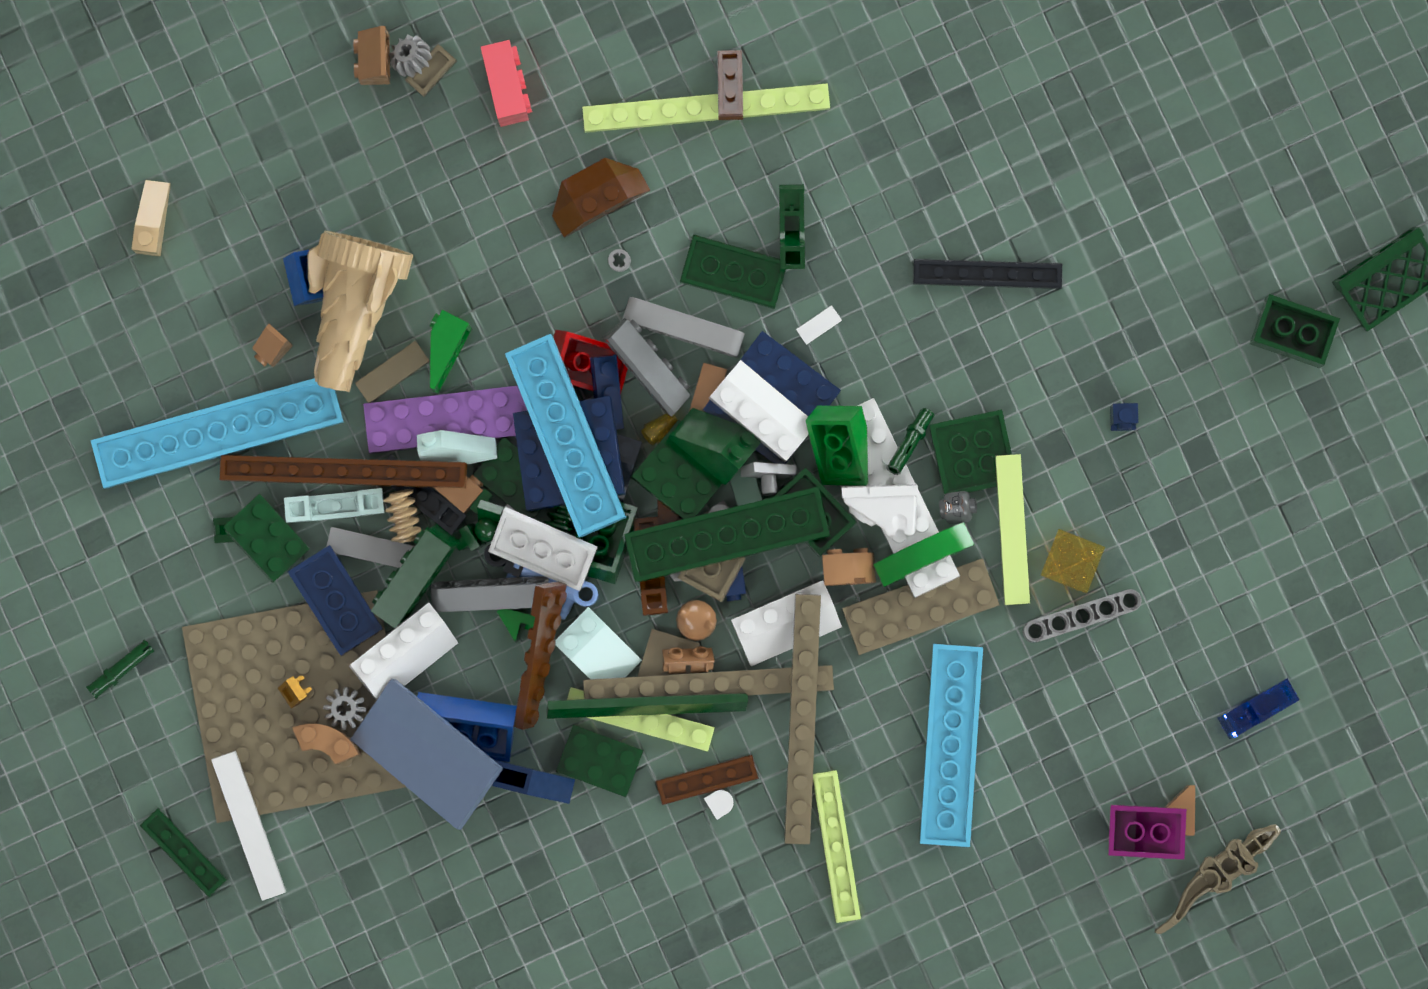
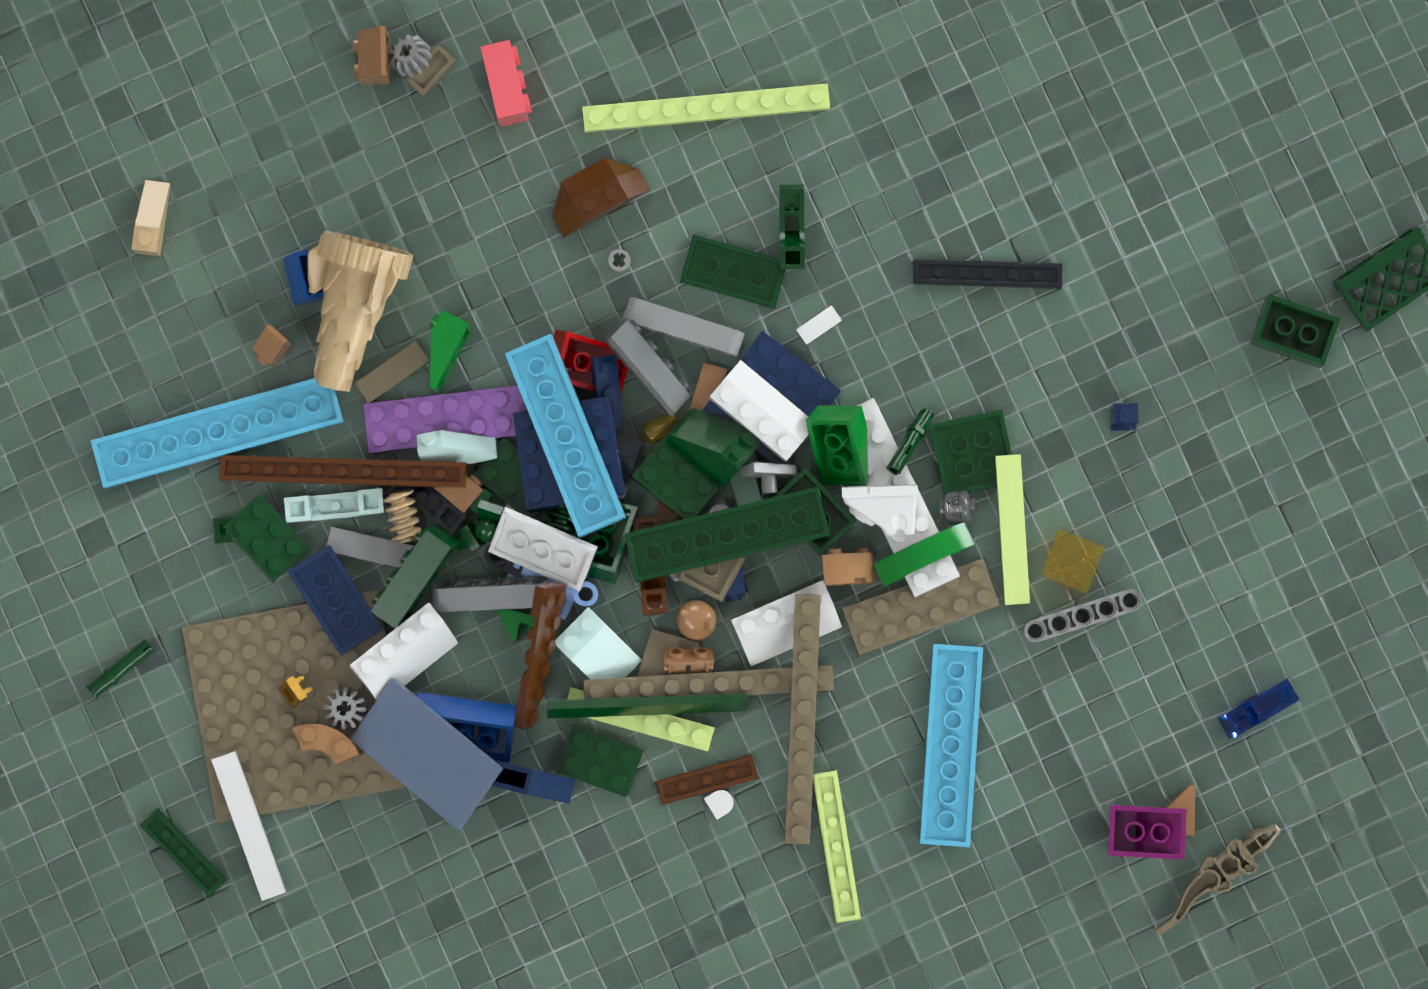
(730, 85): tile -> none

